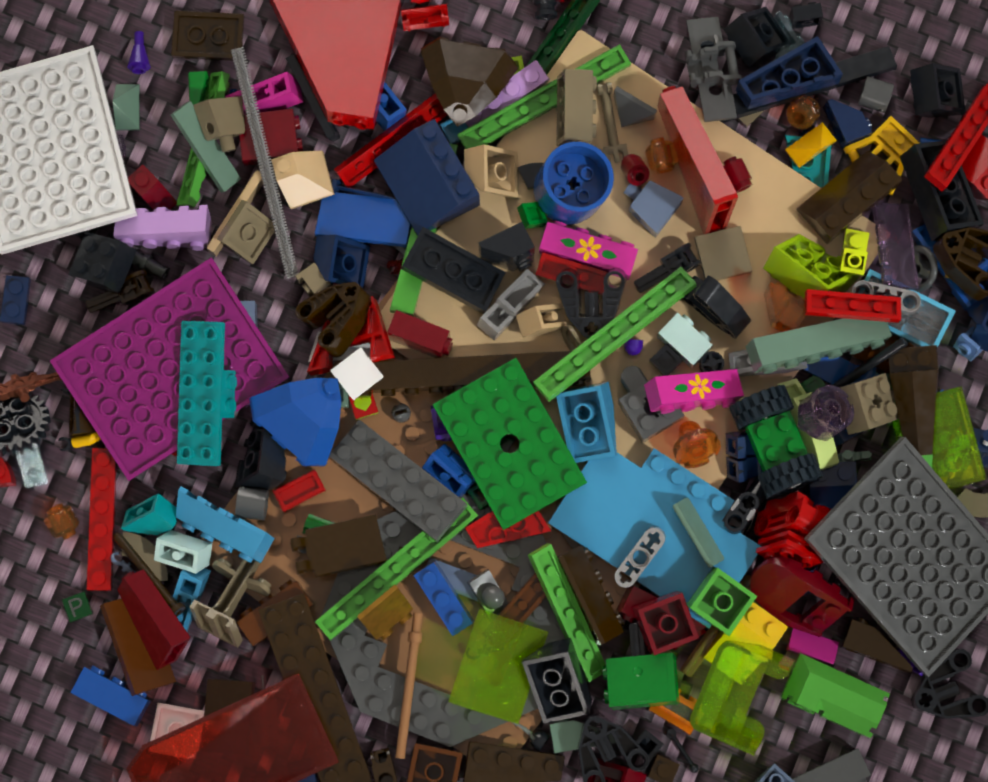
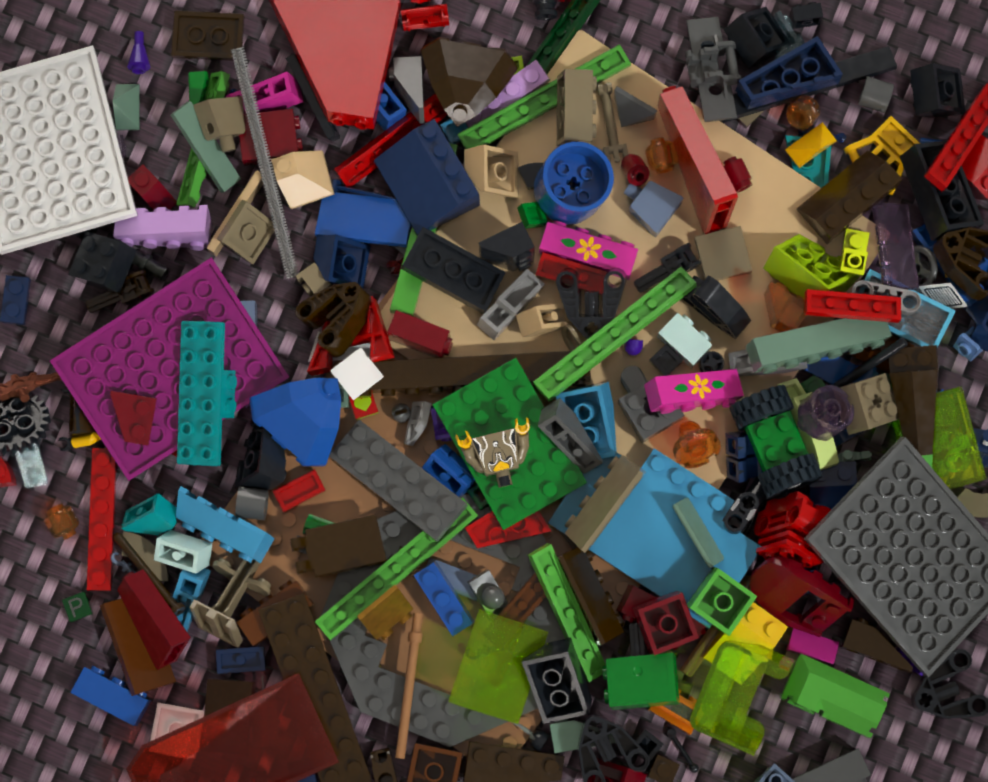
(134, 416): none -> dark red wing
(240, 660): none -> dark blue plate
(409, 83): none -> slope
(417, 421): none -> light grey tile
(497, 452): none -> dark tan torso
(569, 435): none -> dark grey slope
(604, 503): none -> dark tan slope
(624, 567): light grey beam -> none
(847, 123): dark blue slope -> none
(944, 294): none -> white sticker

